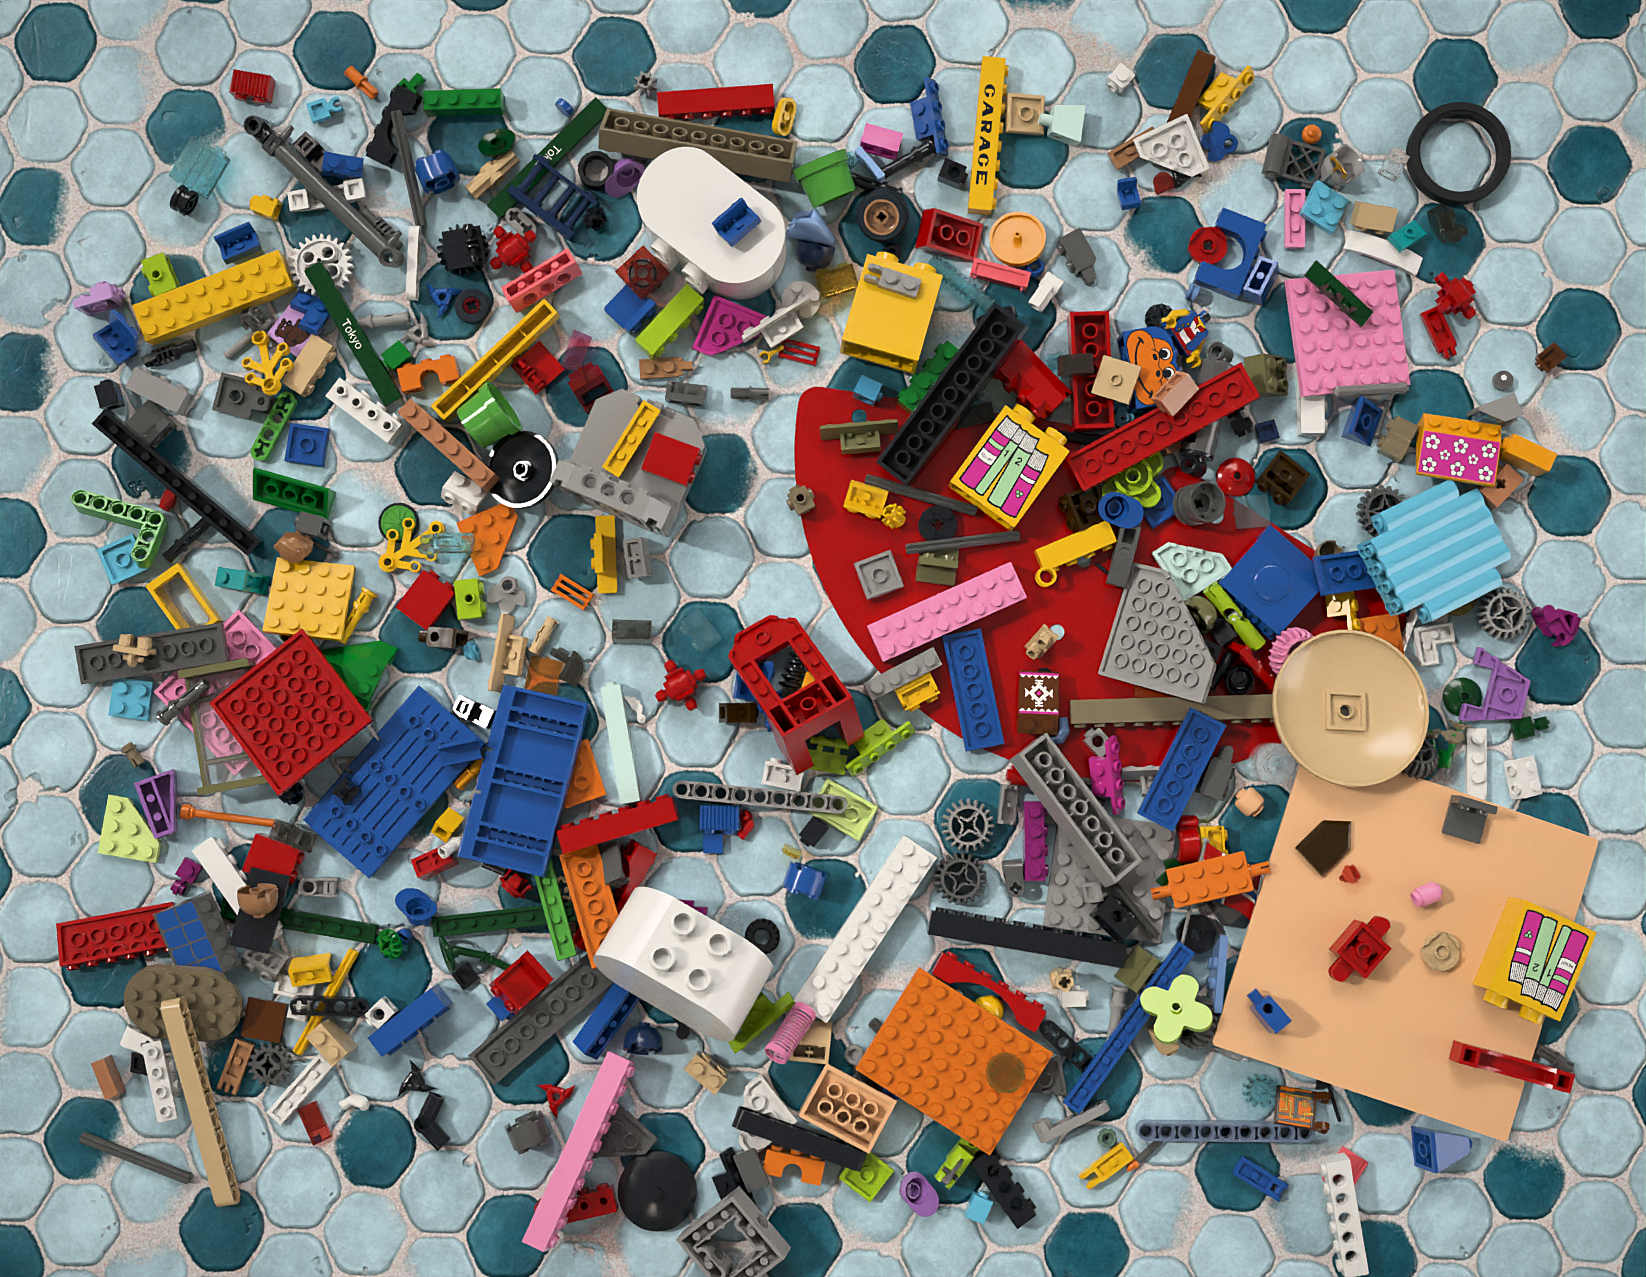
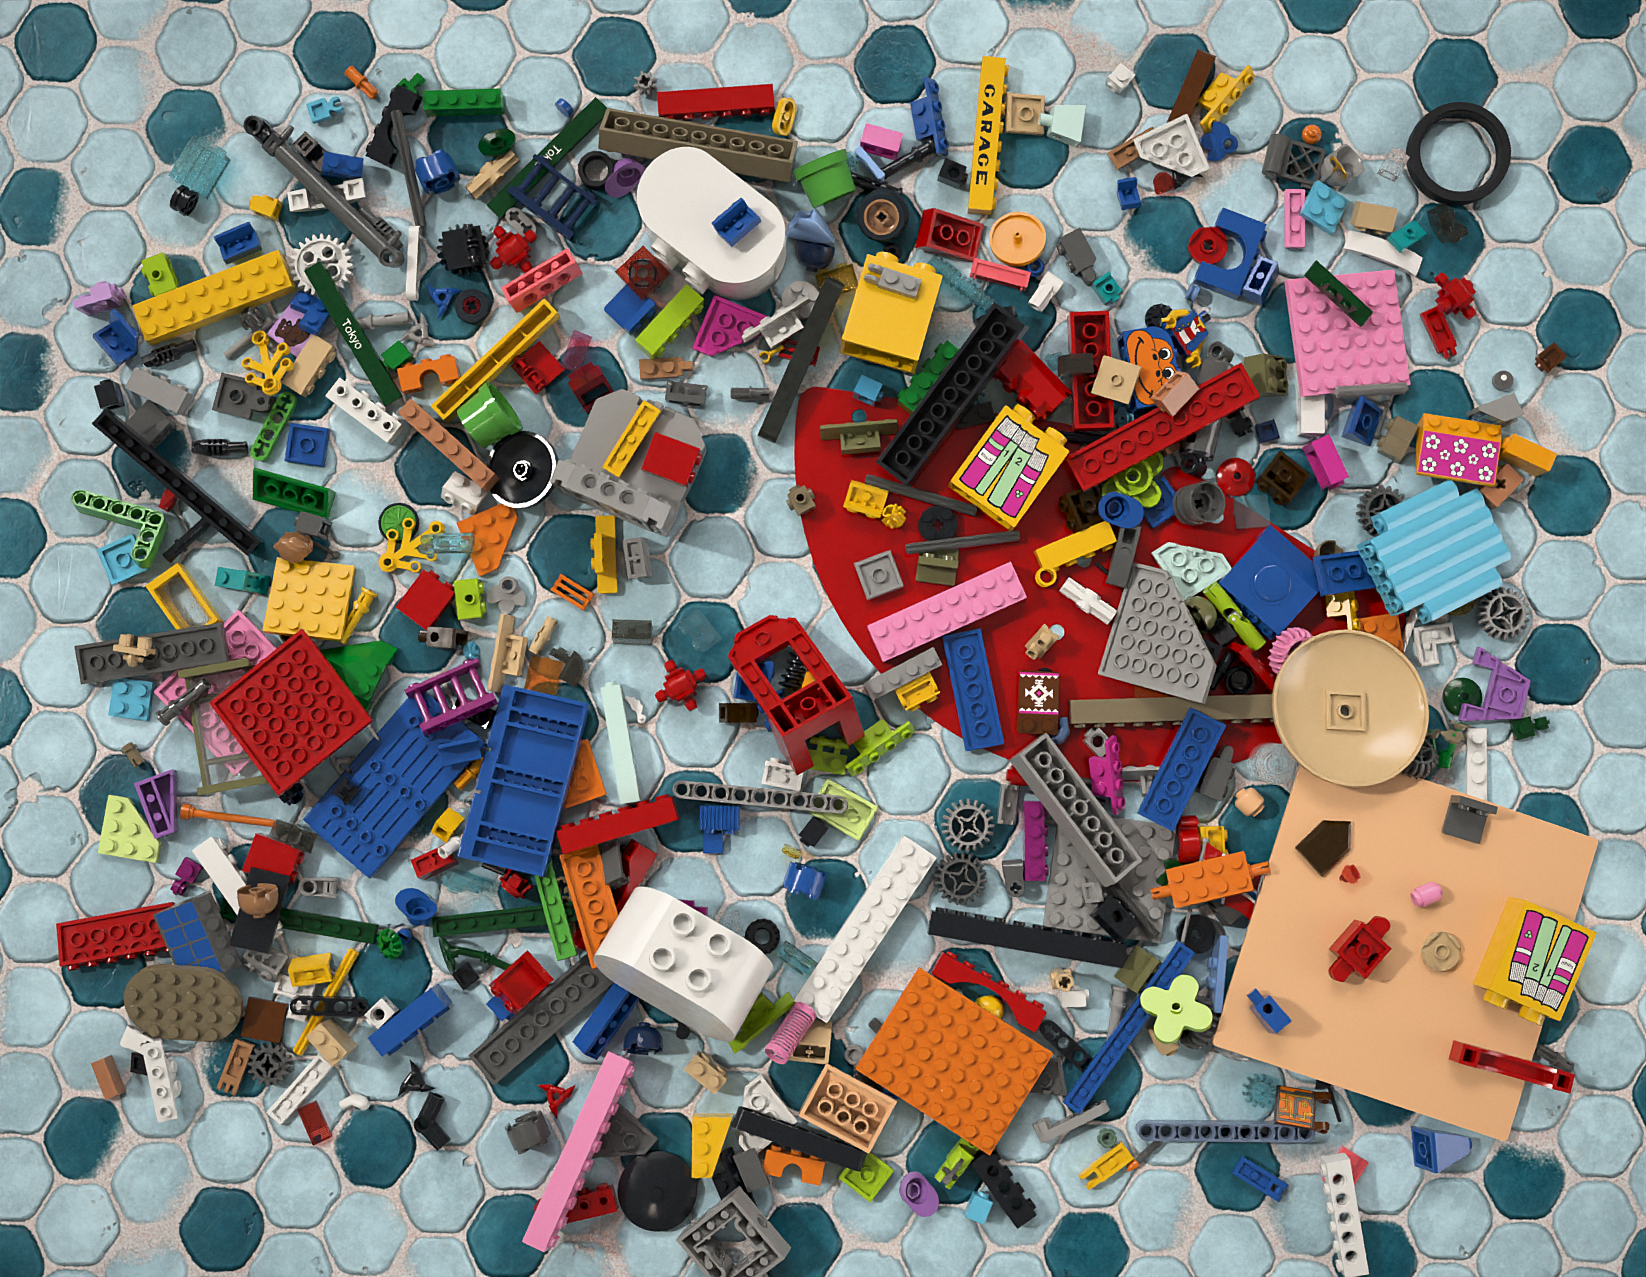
(135, 1158): dark grey axle -> none
(200, 1102): tan beam -> none
(218, 447): none -> black hinge
(252, 86): red brick -> none
(460, 881): none -> clear light blue plate
(467, 707): none -> magenta fence
(594, 218): black gear -> none
(707, 1141): none -> yellow wedge
(747, 824): red arm -> none
(796, 959): none -> clear light blue plate
(801, 359): none -> pearl dark grey beam
(1005, 1072): clear yellow tile -> none
(1088, 601): none -> white piece
(1104, 295): none -> teal brick
(1326, 463): none -> dark pink window
(1522, 777): white bracket -> none
(1556, 622): magenta piece -> none

